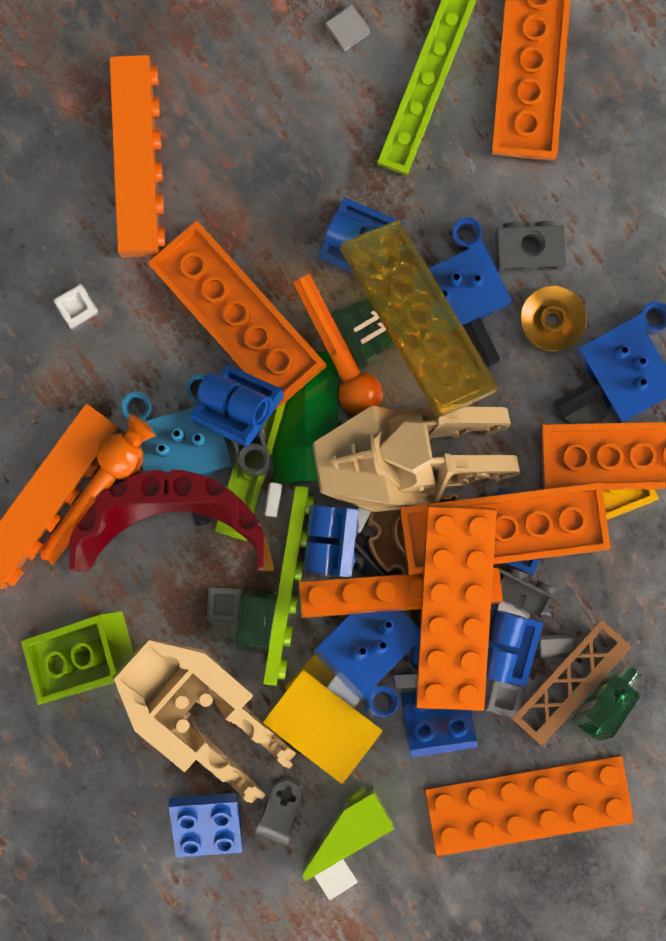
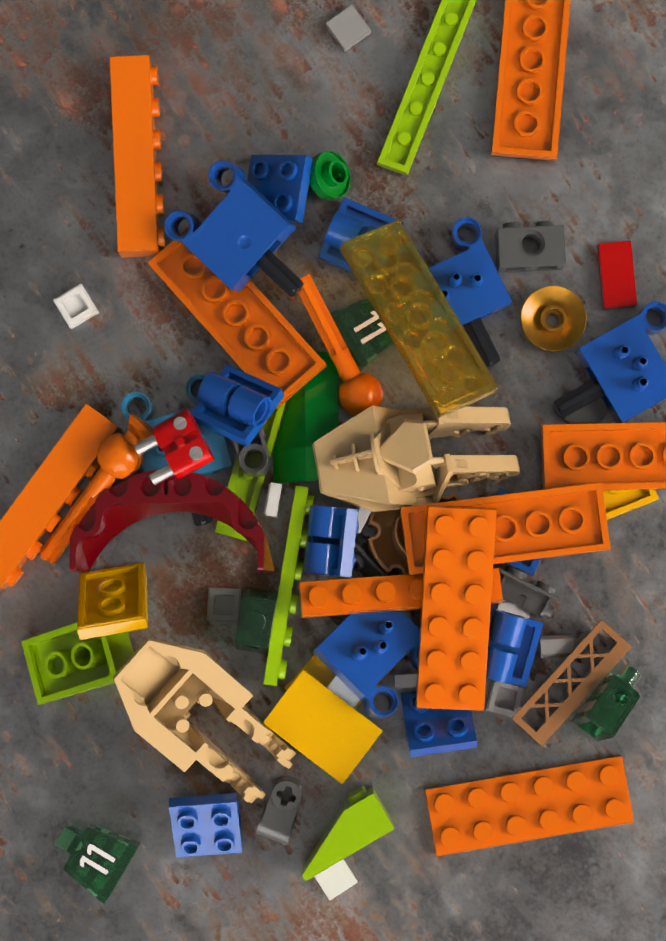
(97, 858): none -> clear green torso
(112, 601): none -> yellow tile
(181, 444): none -> red piece
(238, 234): none -> blue piece
(282, 182): none -> blue plate
(329, 175): none -> green plate
(617, 275): none -> red tile

